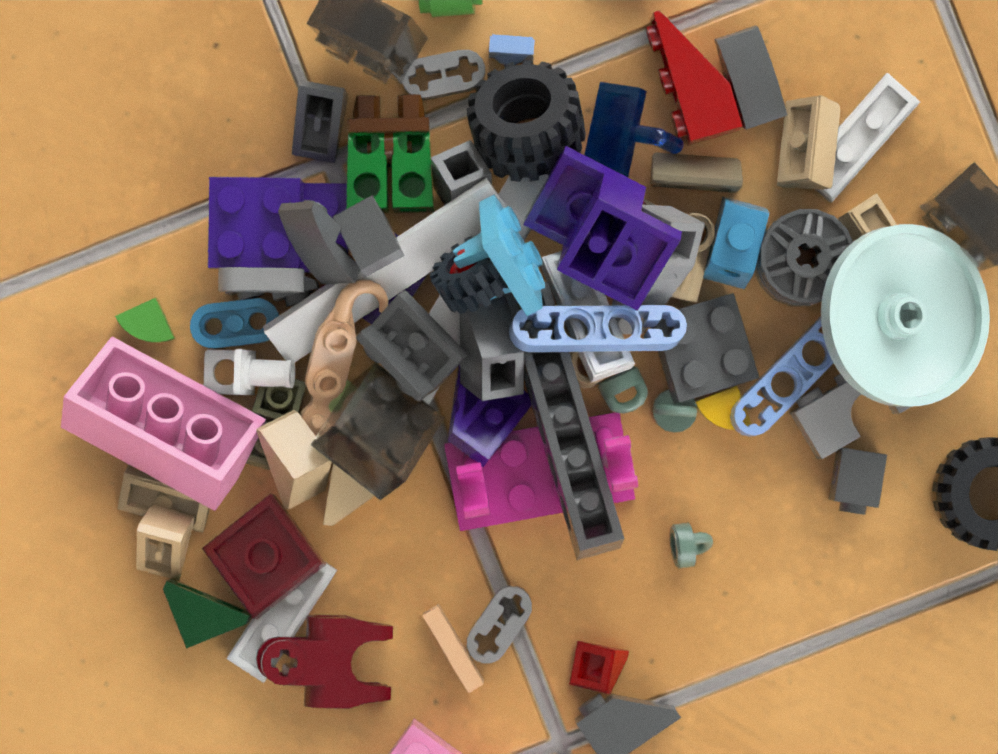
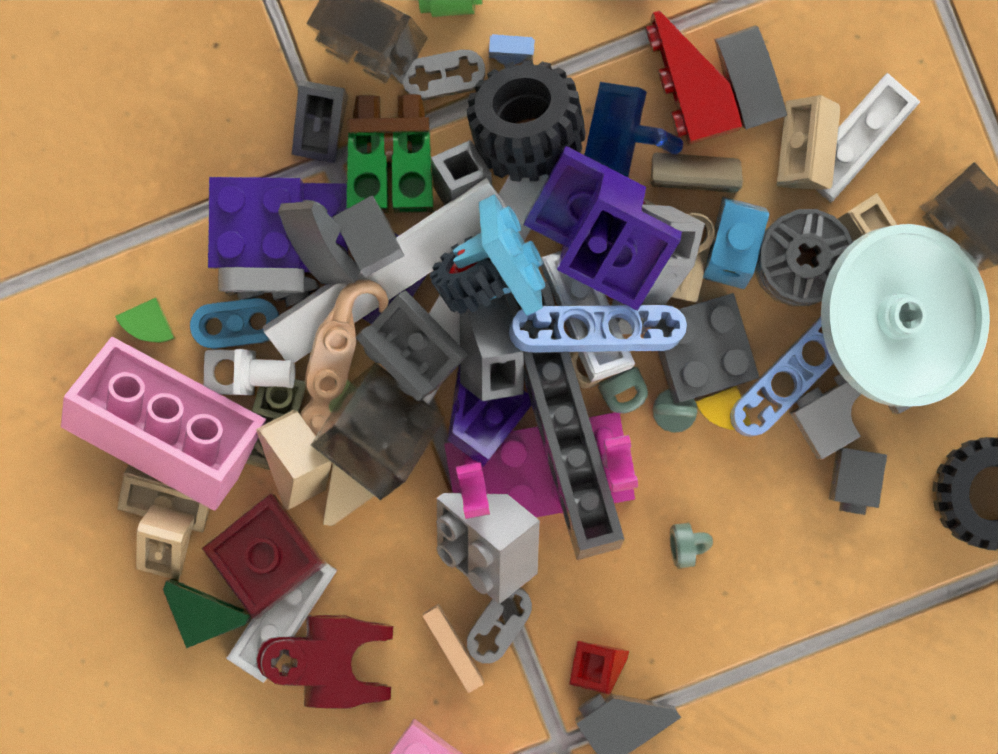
(491, 550): none -> light grey slope

